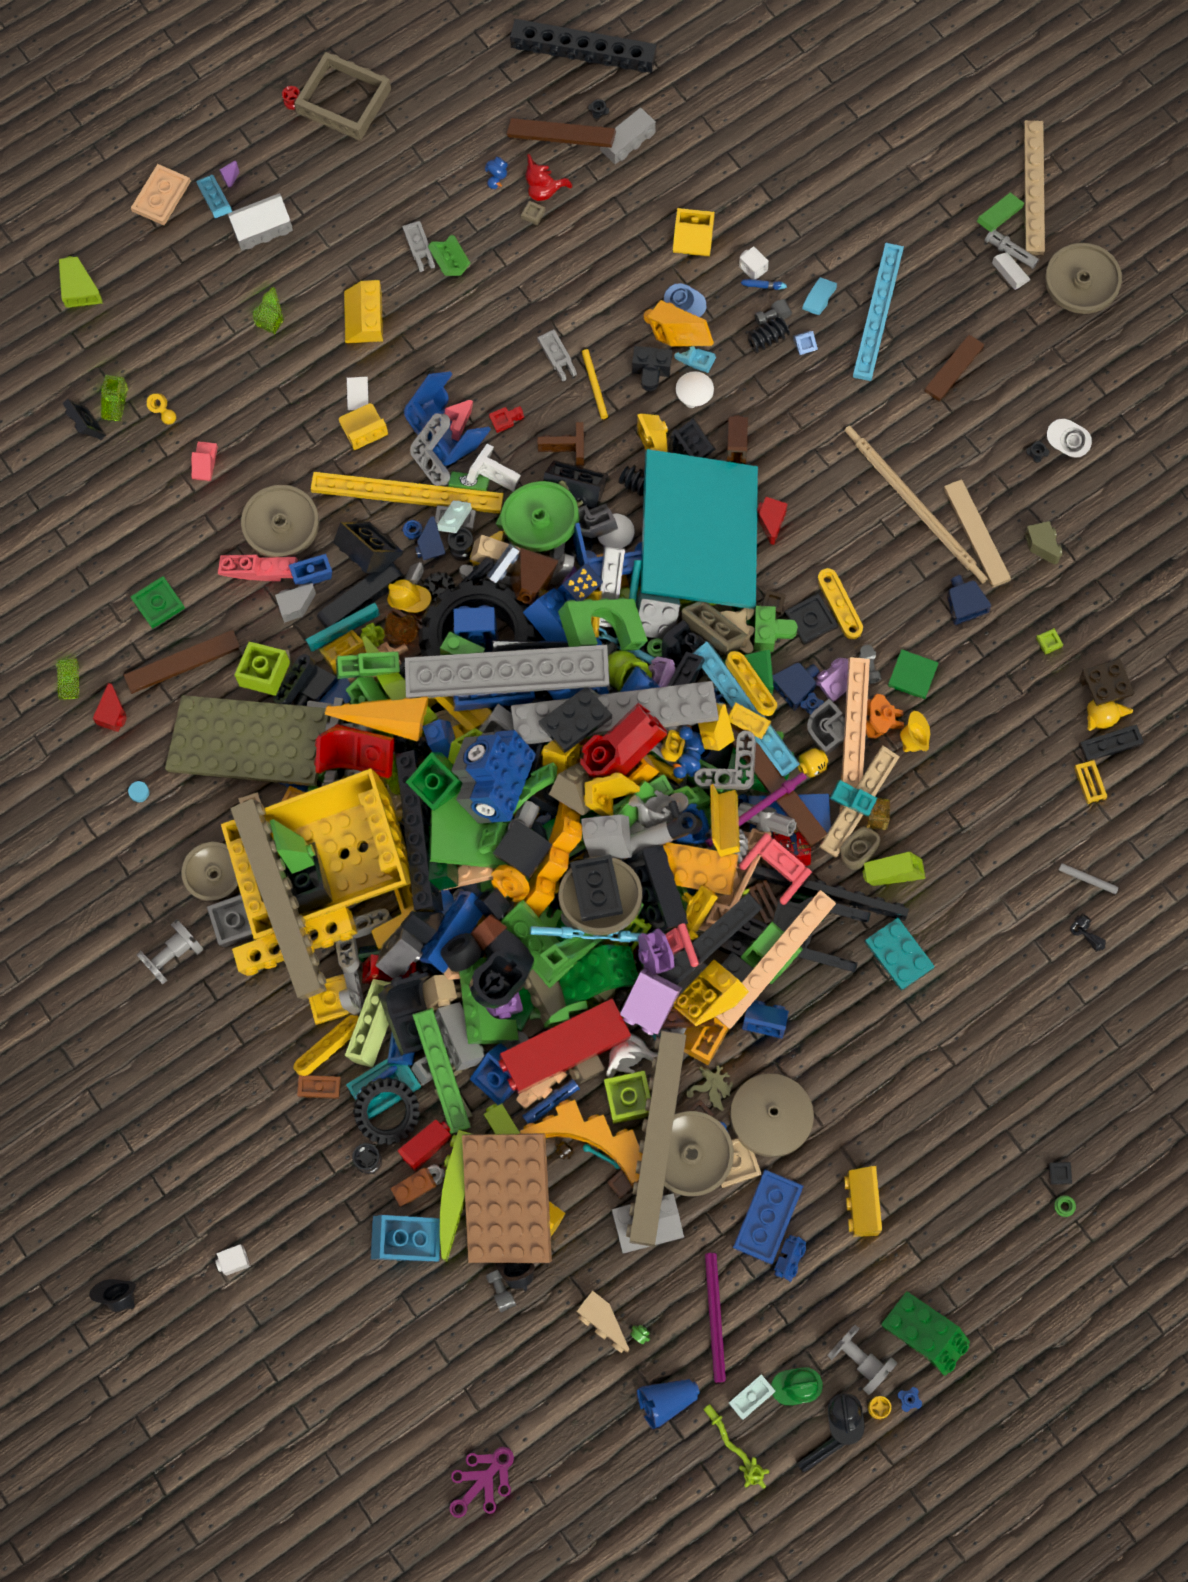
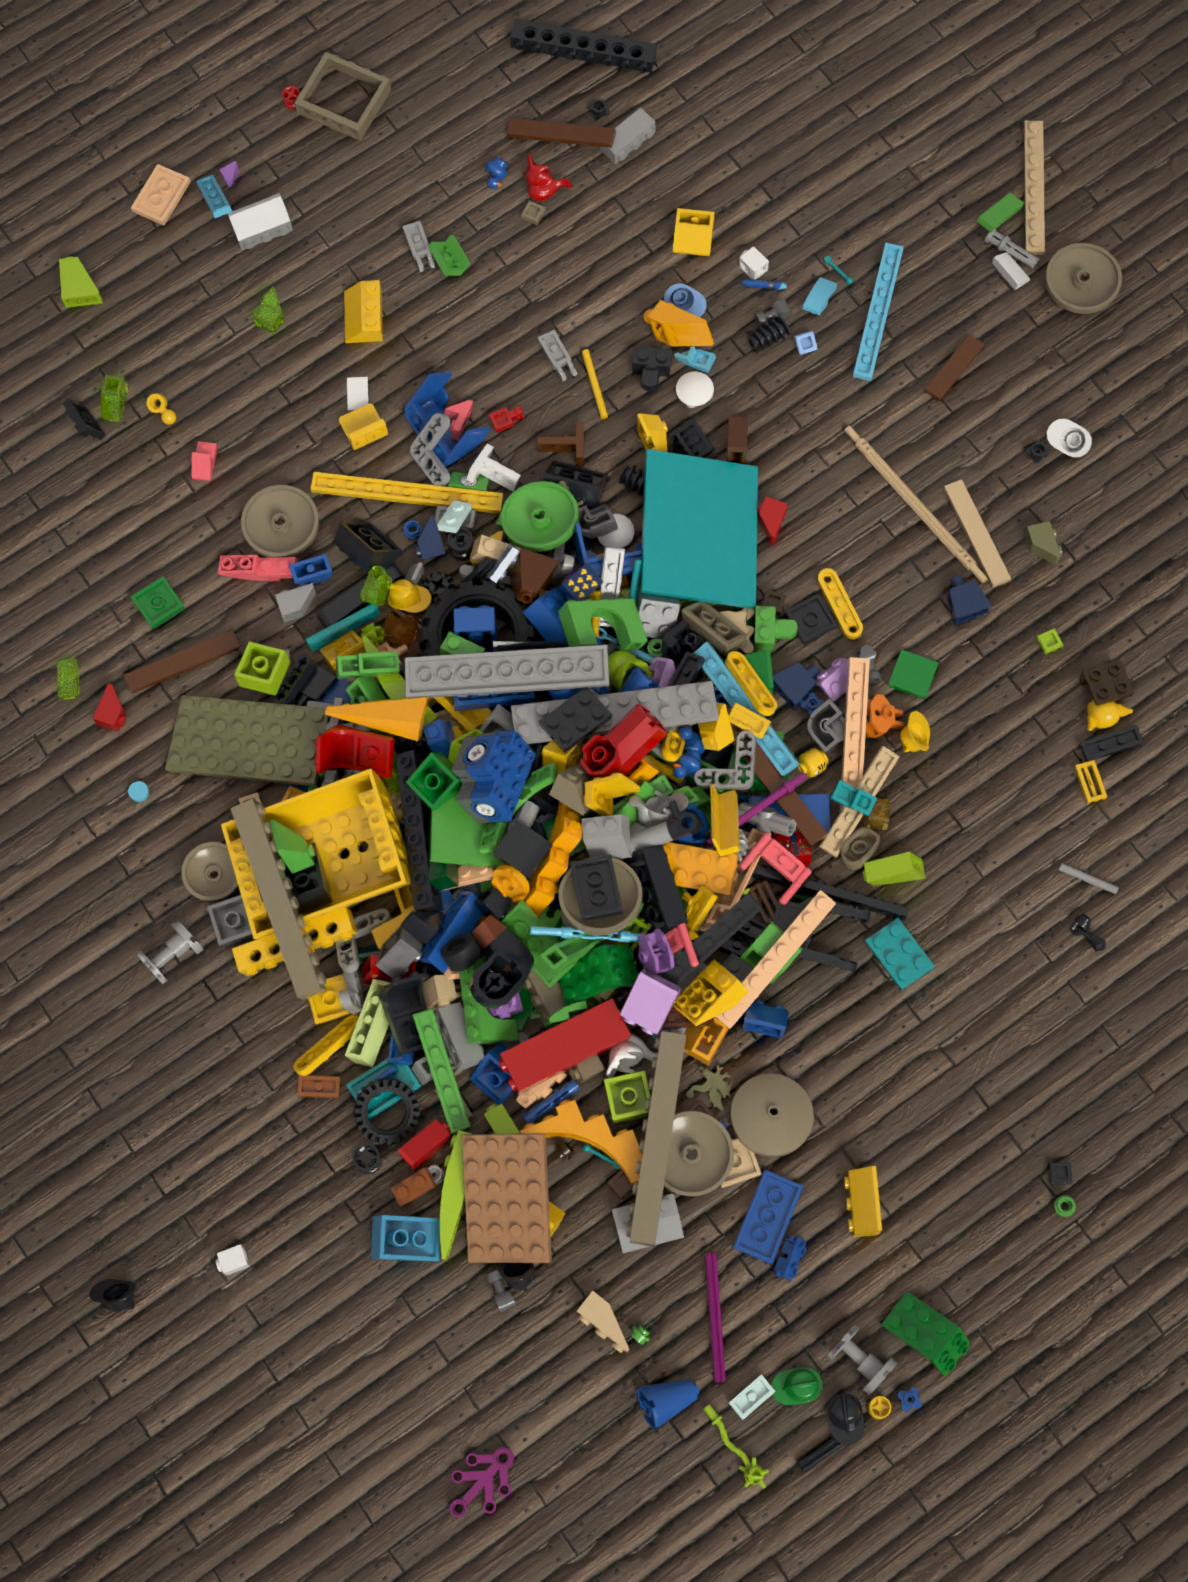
(376, 588): none -> clear neon green piece
(827, 260): none -> teal hinge

